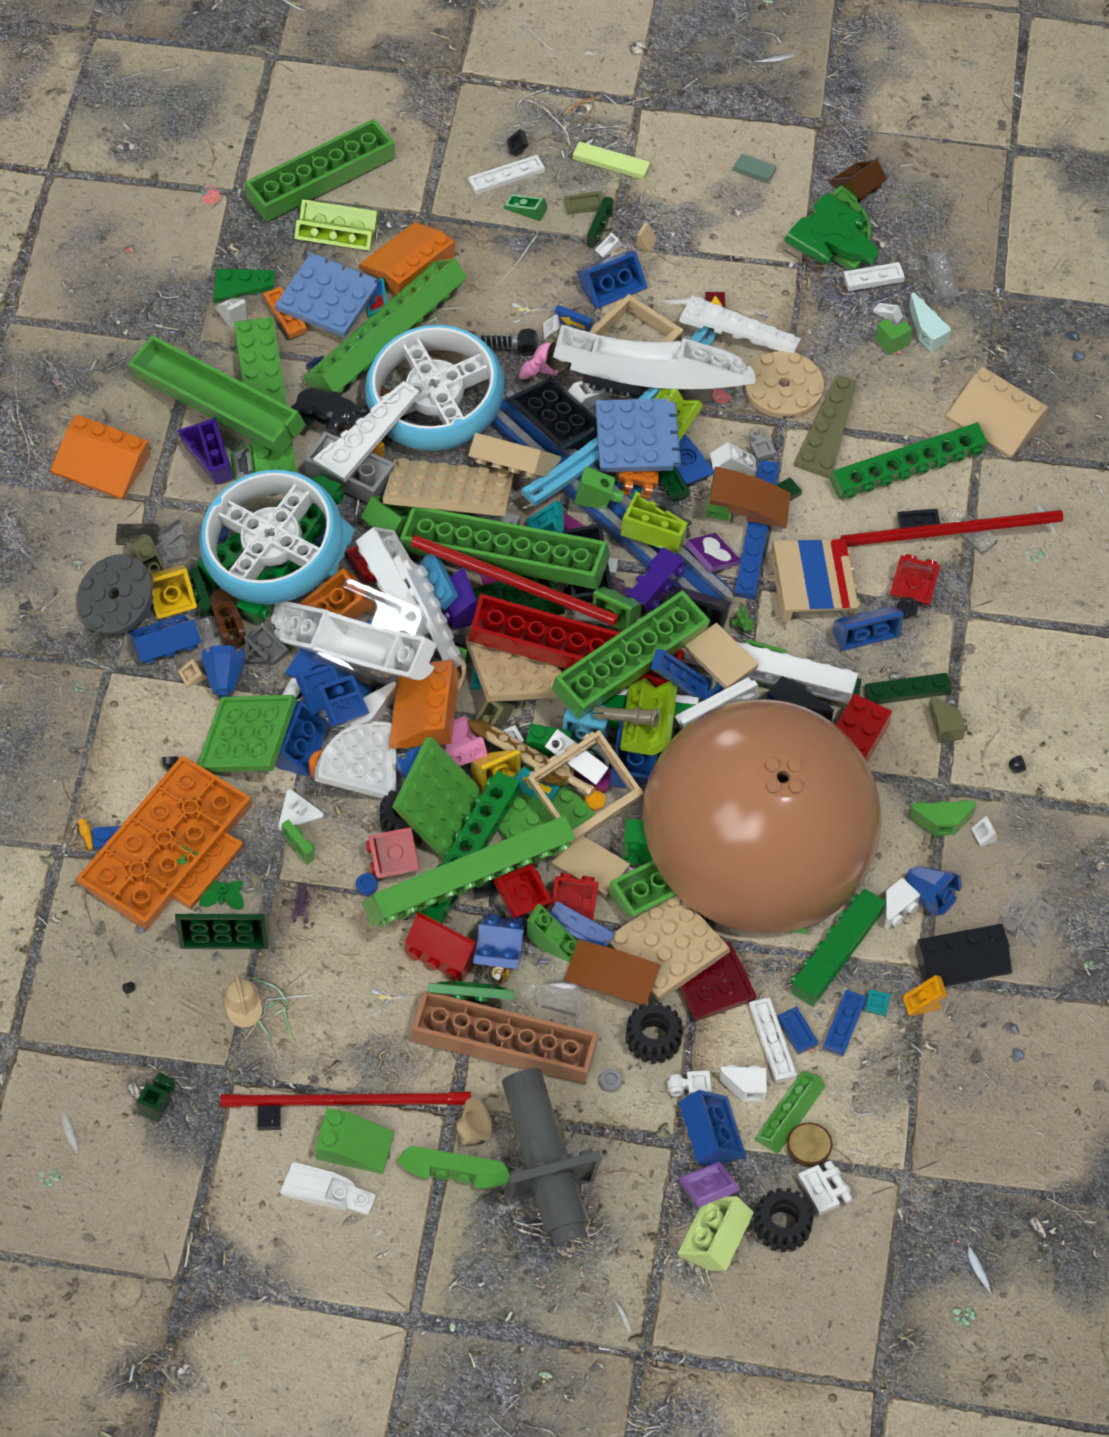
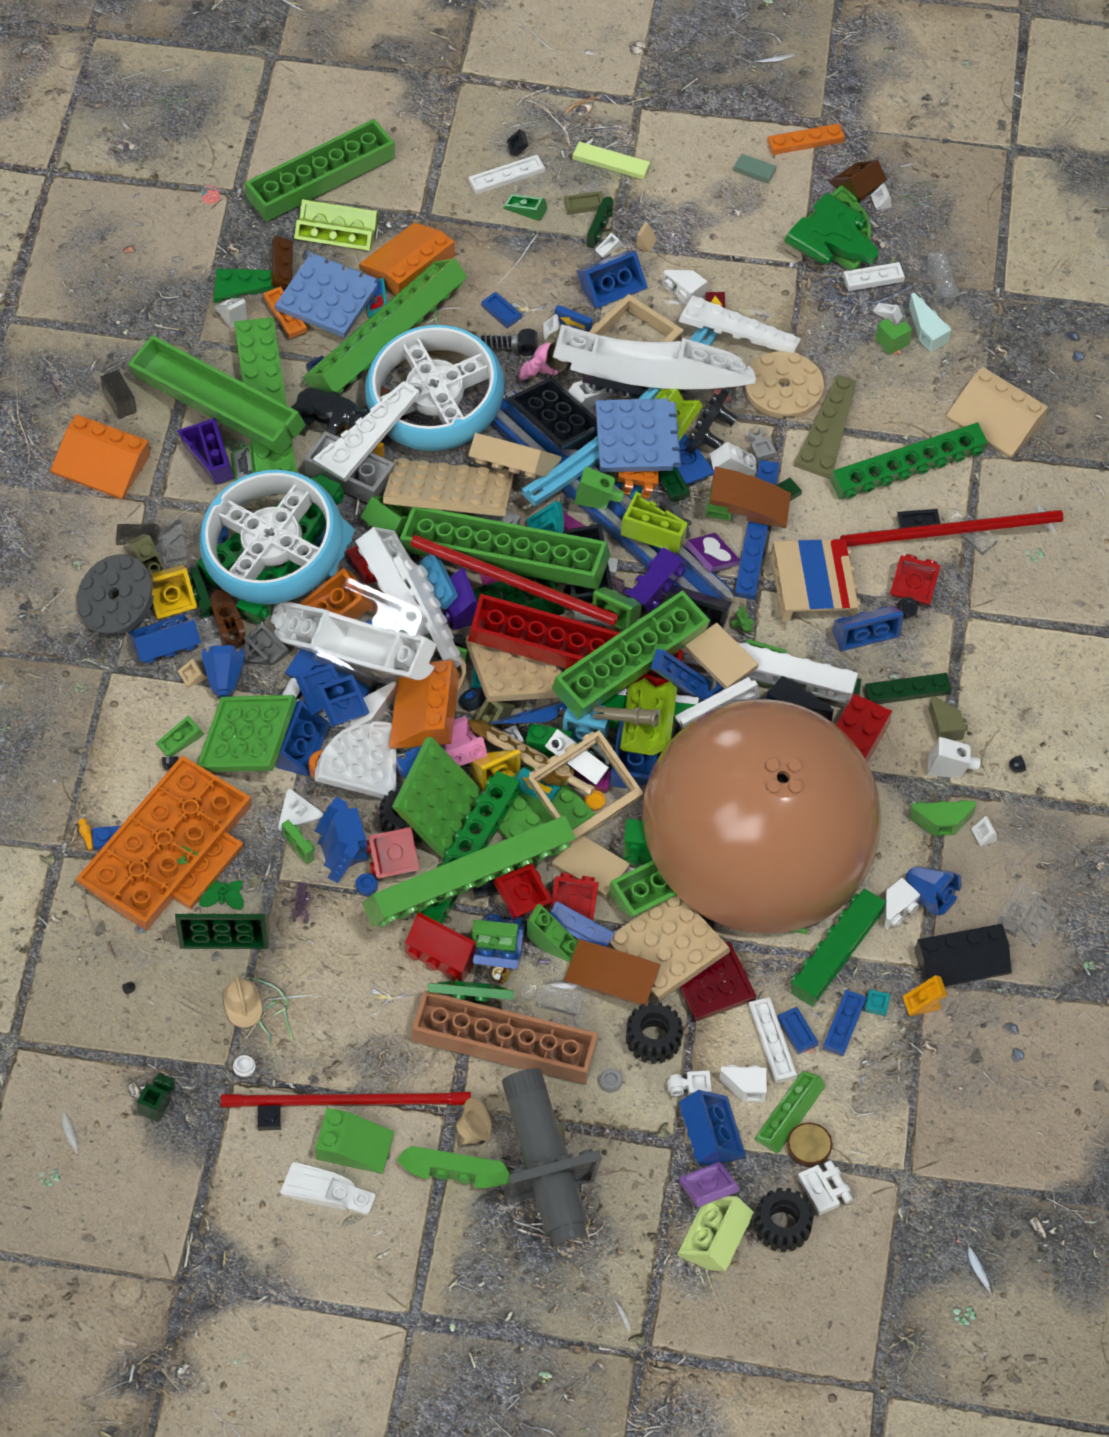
(118, 394): none -> clear smoke brick
(180, 737): none -> bright green slope
(244, 1066): none -> white plate
(282, 262): none -> reddish brown plate
(341, 838): none -> blue slope
(472, 699): none -> black wheel
(495, 935): none -> bright green slope
(501, 310): none -> blue tile
(535, 715): none -> blue piece
(684, 284): none -> white slope
(710, 413): none -> black plate
(806, 139): none -> orange plate
(881, 198): none -> white slope
(951, 759): none -> white torso

